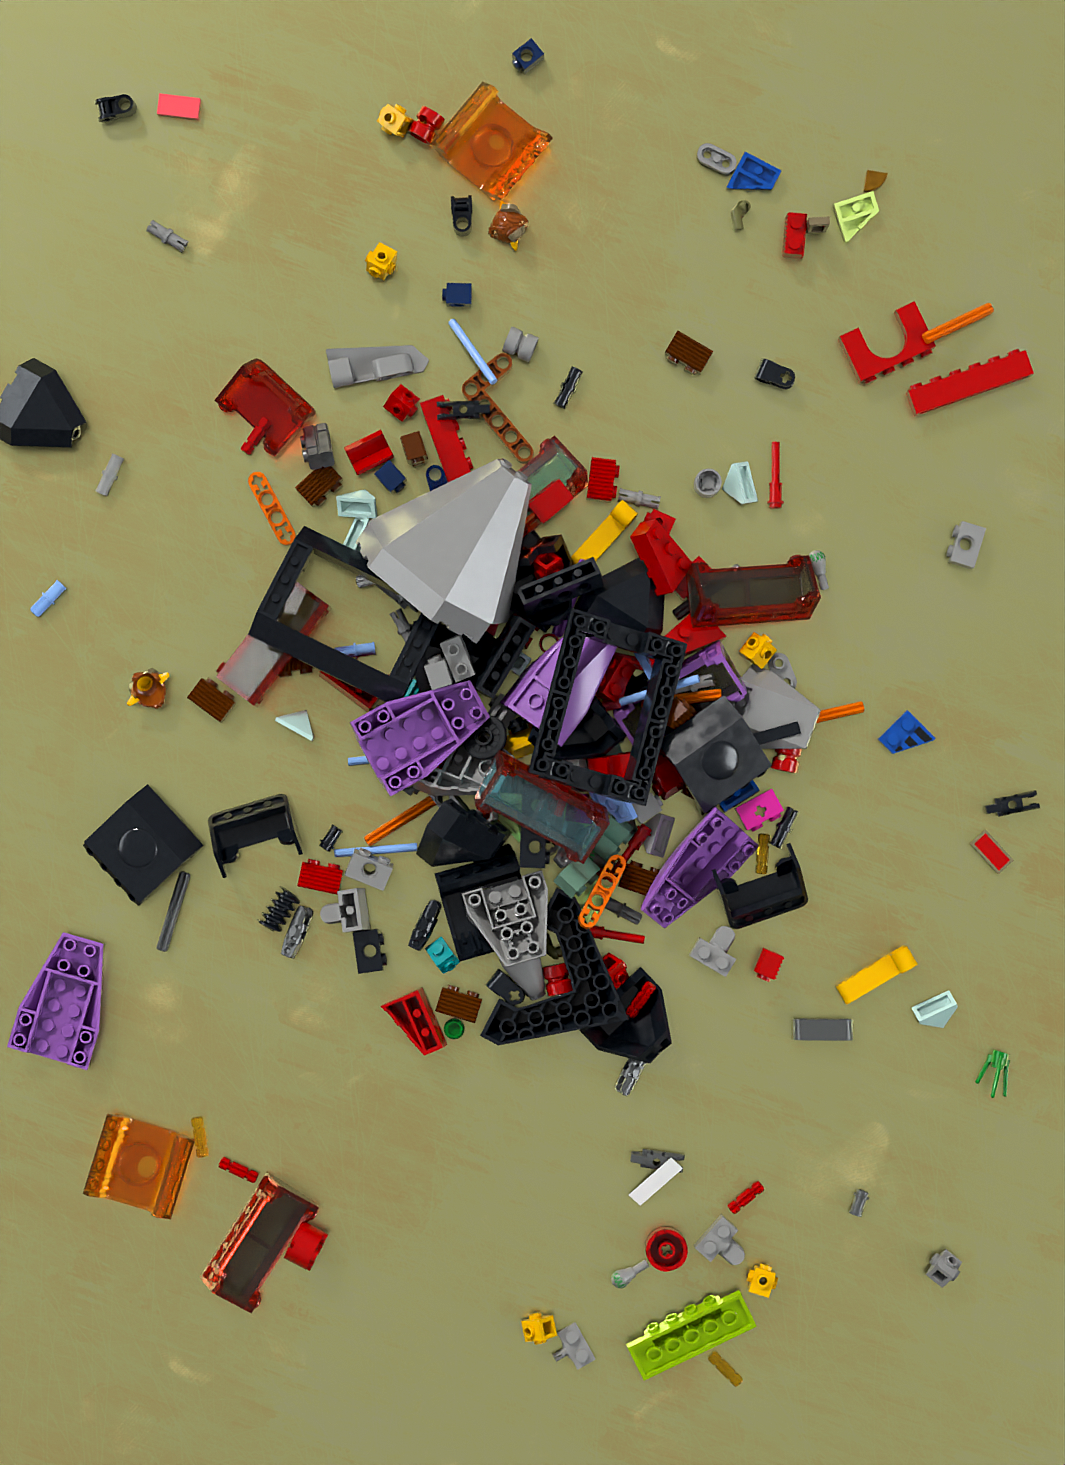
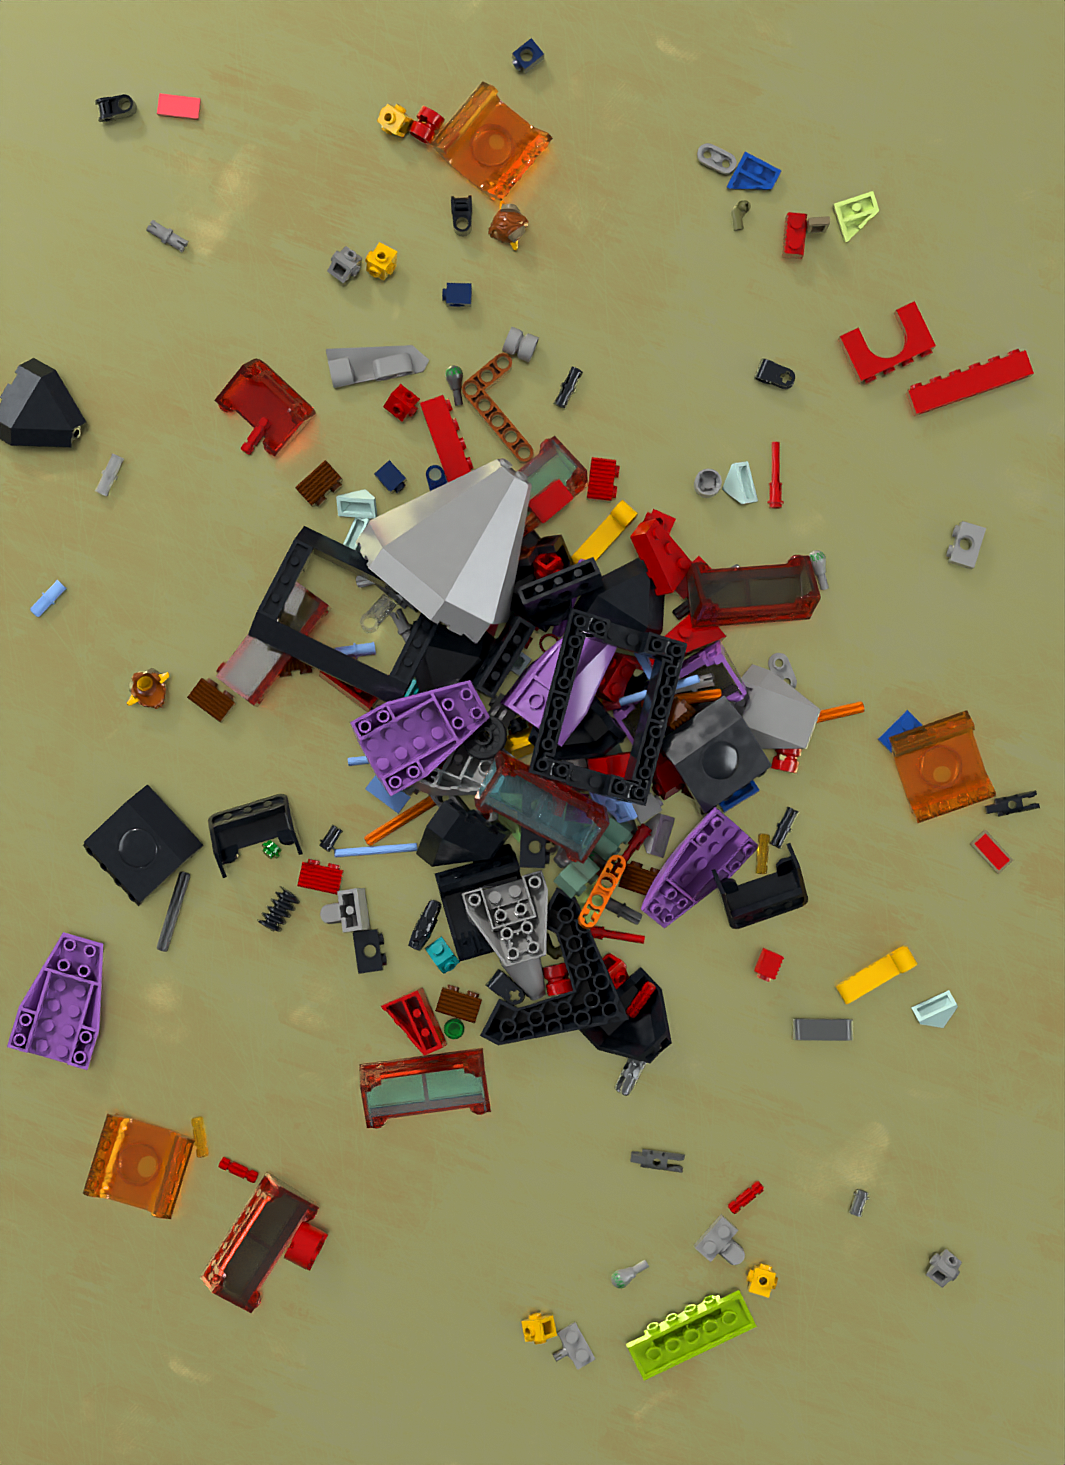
(271, 850): none -> green plate
(274, 507): orange beam -> none
(296, 931): dark grey hinge -> none
(298, 722): light aqua slope -> none
(317, 445): flat silver brick -> none
(344, 264): none -> light grey brick
(369, 452): red panel -> none
(376, 878): light grey brick -> none
(378, 612): none -> clear piece
(395, 801): none -> medium blue tile
(414, 449): reddish brown brick -> none
(424, 1086): none -> windscreen
(438, 672): light grey brick -> none
(454, 378): none -> dark grey piece
(458, 658): light grey brick -> none
(472, 351): light blue bar -> none
(473, 411): black hinge -> none
(639, 498): light grey pin -> none
(655, 1181): white sticker -> none
(669, 1260): red brick -> none
(688, 353): reddish brown brick -> none
(715, 952): light grey brick -> none
(725, 1369): clear yellow axle -> none
(758, 649): yellow brick -> none
(768, 801): dark pink brick -> none
(777, 733): black sticker -> none
(874, 180): pearl gold tile -> none
(941, 767): none -> clear orange panel
(958, 323): orange axle -> none
(999, 1061): green plant -> none

